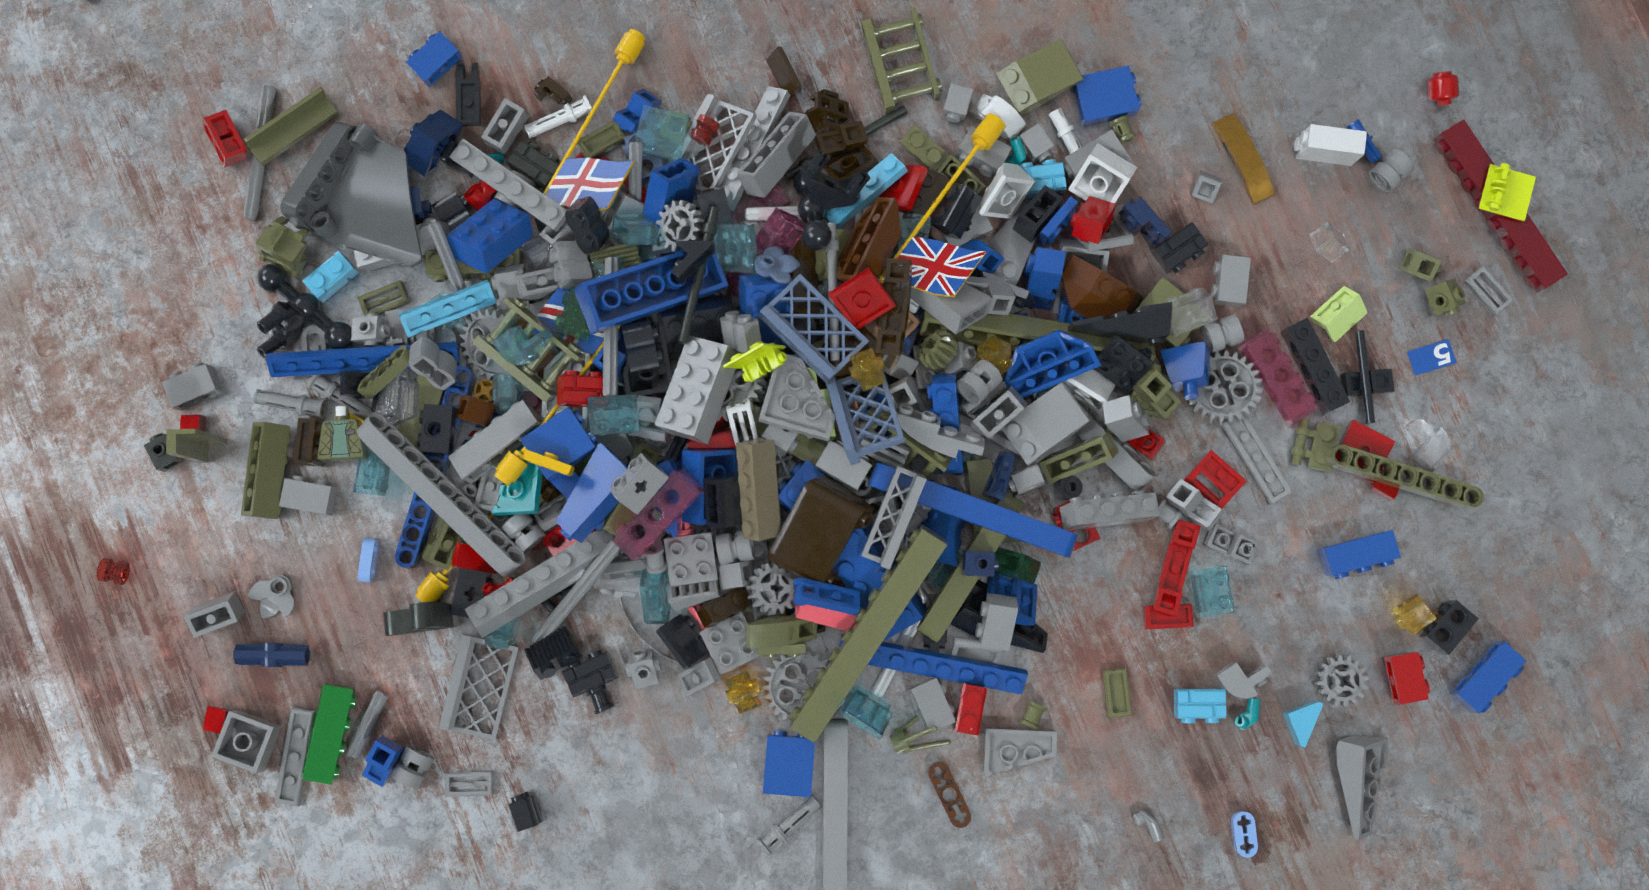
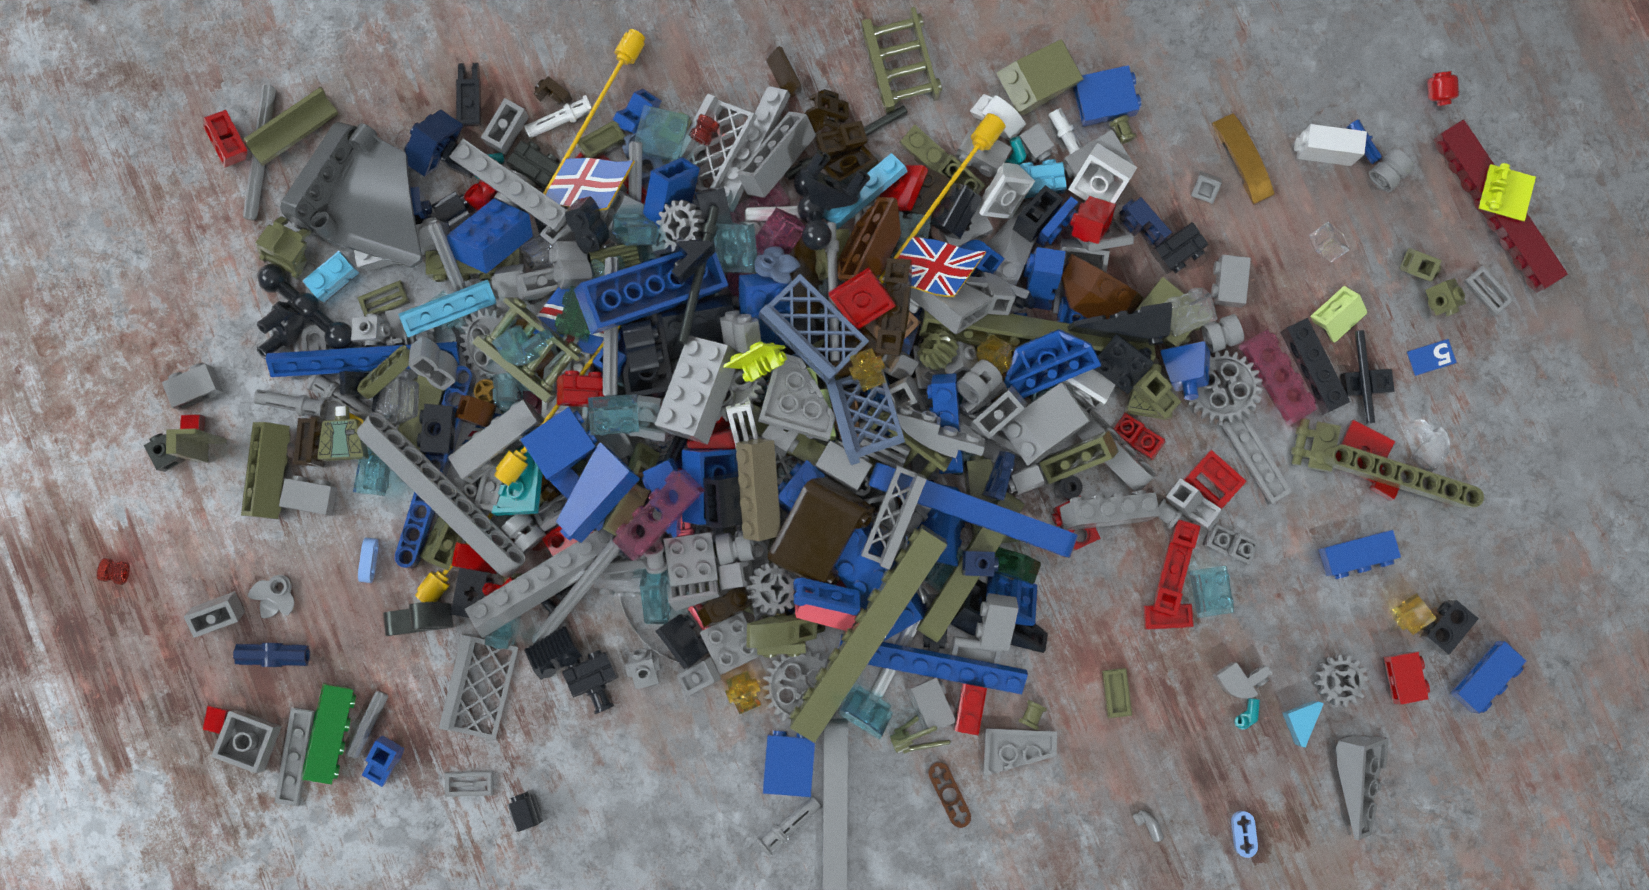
(408, 774): light grey wheel -> none
(434, 58): blue brick -> none
(548, 461): yellow plate -> none
(649, 479): light grey brick -> none
(957, 103): light grey brick -> none
(1126, 418): light grey brick -> none
(1199, 704): medium azure brick -> none

